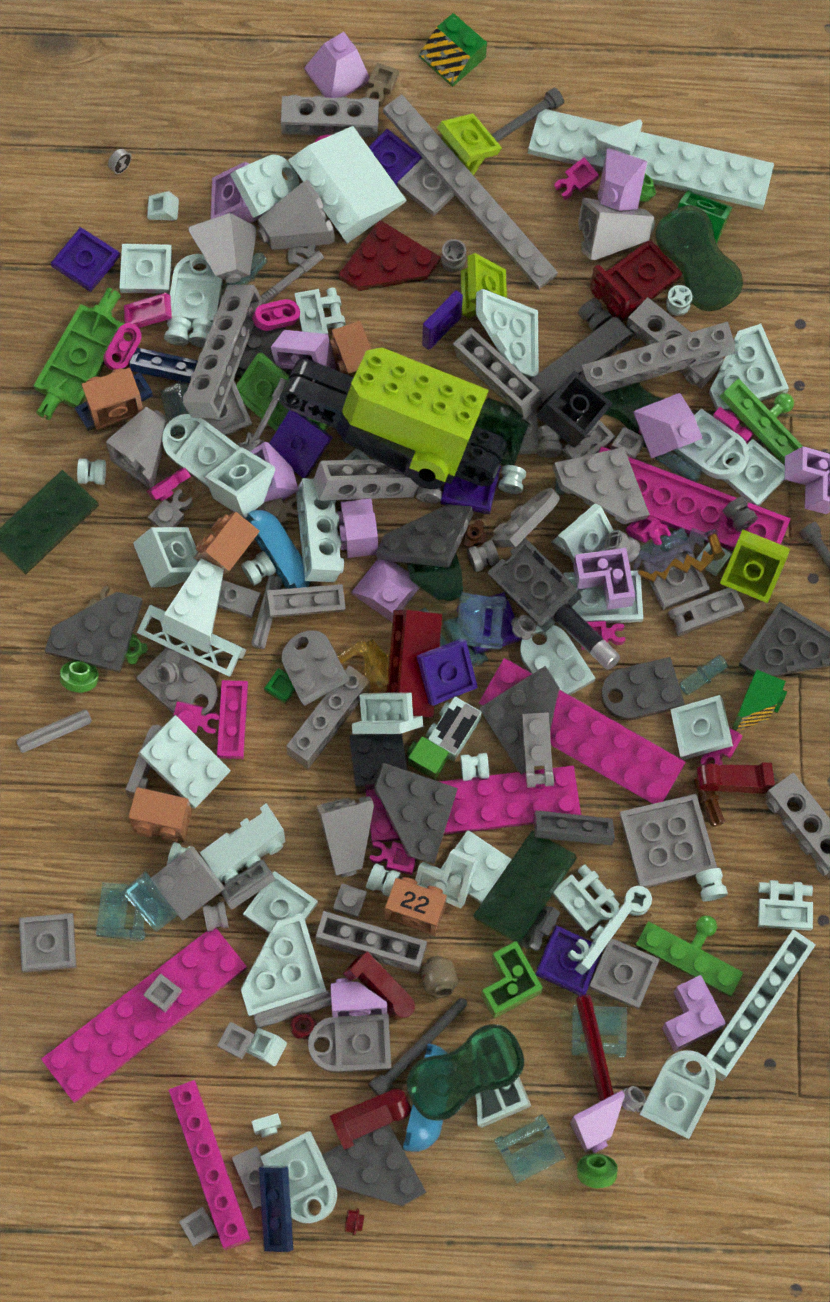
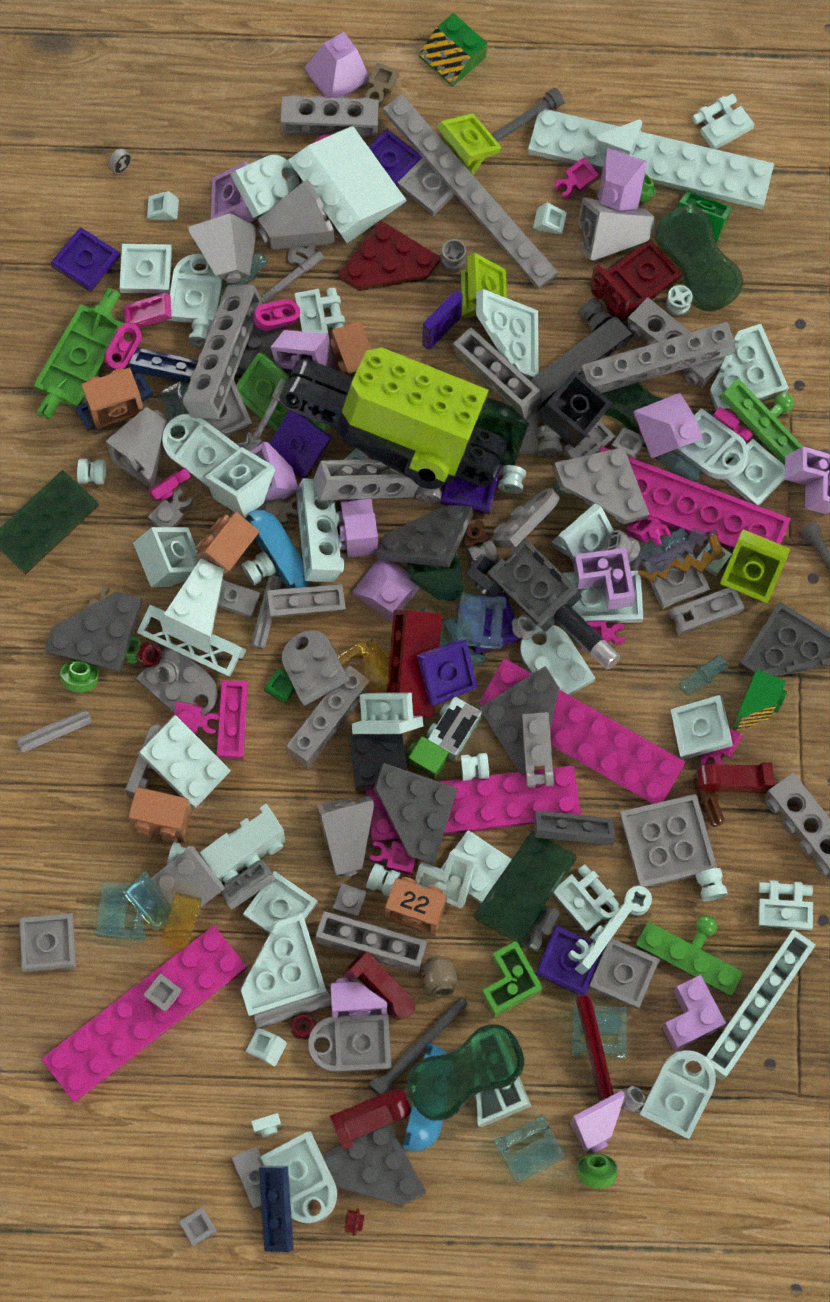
(155, 654): none -> dark red plate
(178, 331): light aqua wheel -> none
(180, 920): none -> clear yellow tile
(209, 1165): dark pink brick -> none
(215, 916): light grey wheel -> none
(236, 1040): light grey plate -> none
(477, 572): none -> black bracket
(549, 219): none -> light aqua slope
(644, 690): dark grey plate -> none
(725, 128): none -> light aqua plate
(740, 514): dark grey wheel -> none

